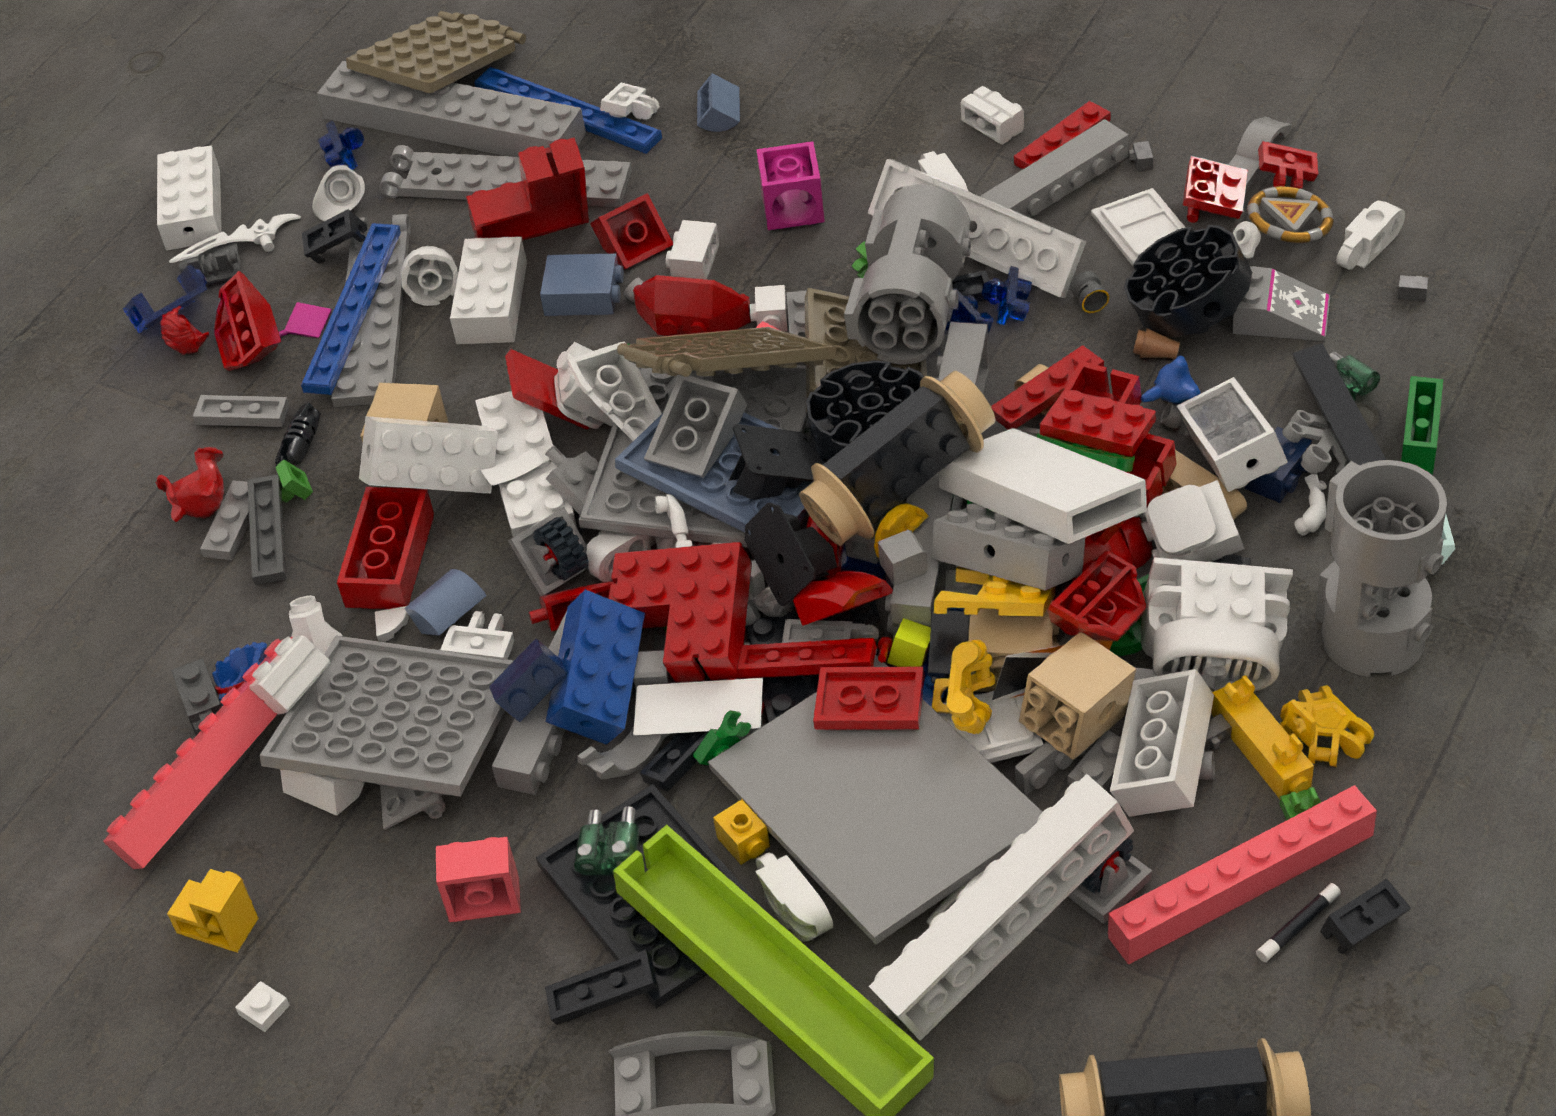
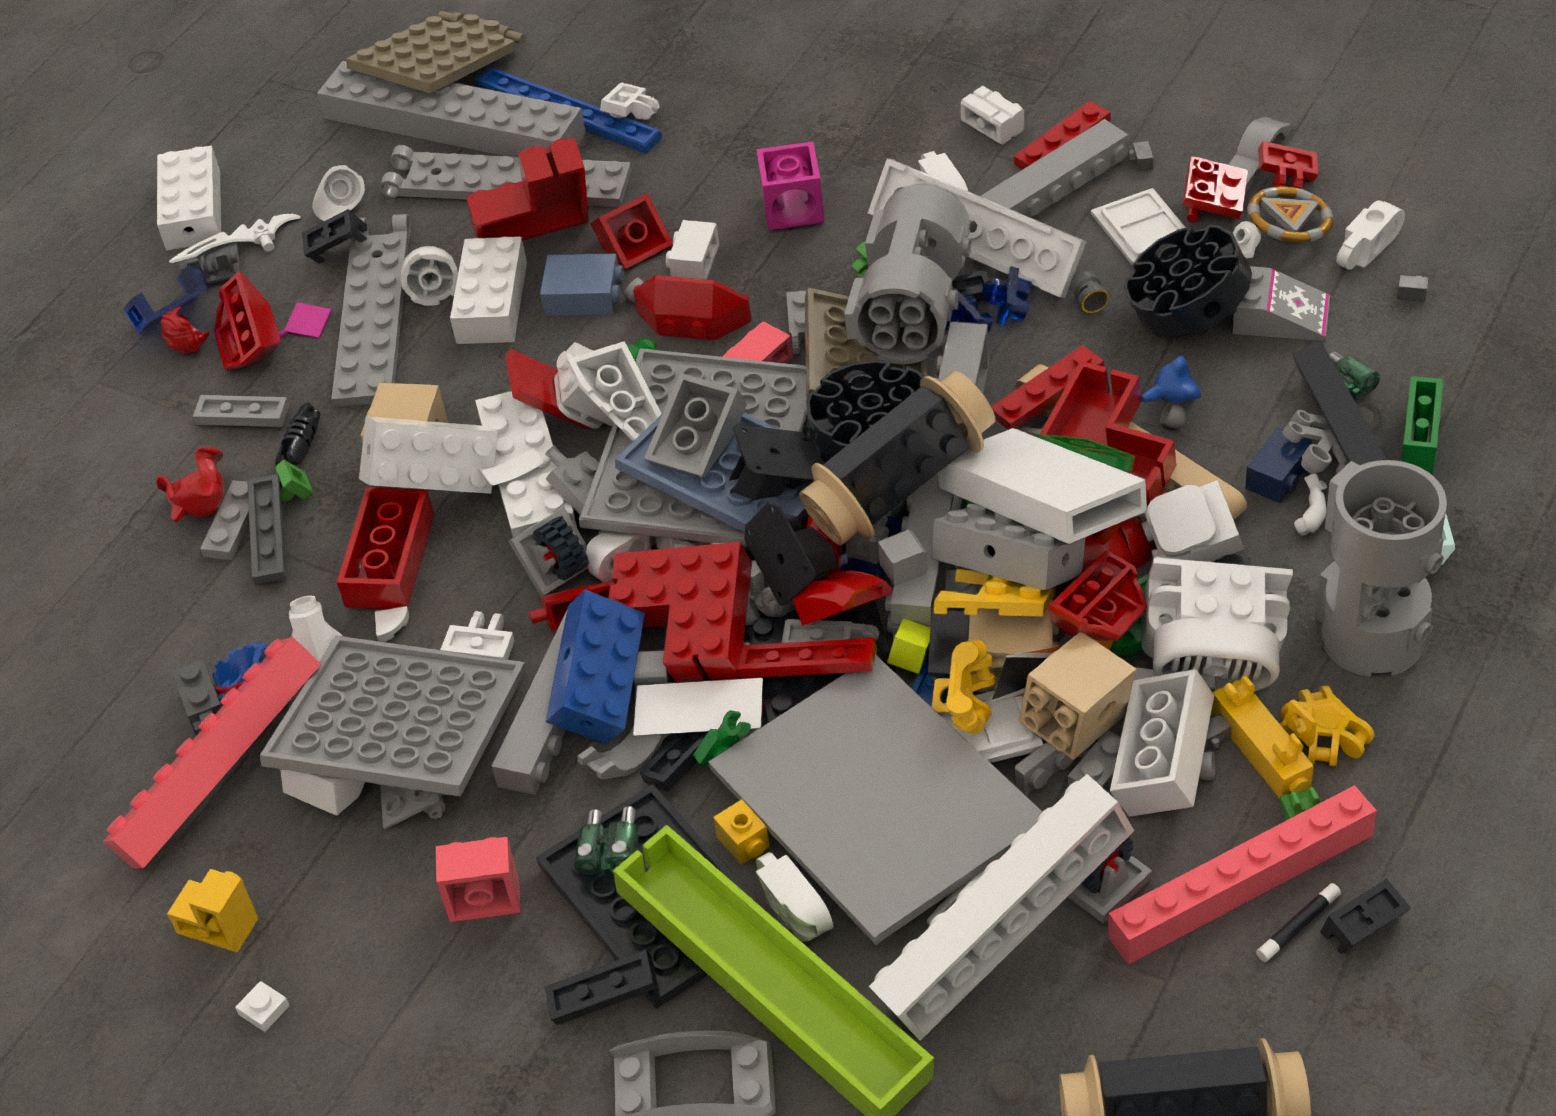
(288, 673): white brick -> none
(340, 146): clear blue hips -> none
(350, 309): blue tile -> none
(444, 602): sand blue brick -> none
(527, 680): dark blue brick -> none
(677, 517): white arm -> none
(718, 104): sand blue brick -> none
(725, 351): dark tan plate -> none
(770, 306): white brick -> none
(869, 698): red plate -> none
(884, 646): red piece -> none
(897, 520): yellow tile -> none
(1098, 422): red plate -> none
(1154, 345): medium nougat cone -> none
(1232, 434): brick -> none

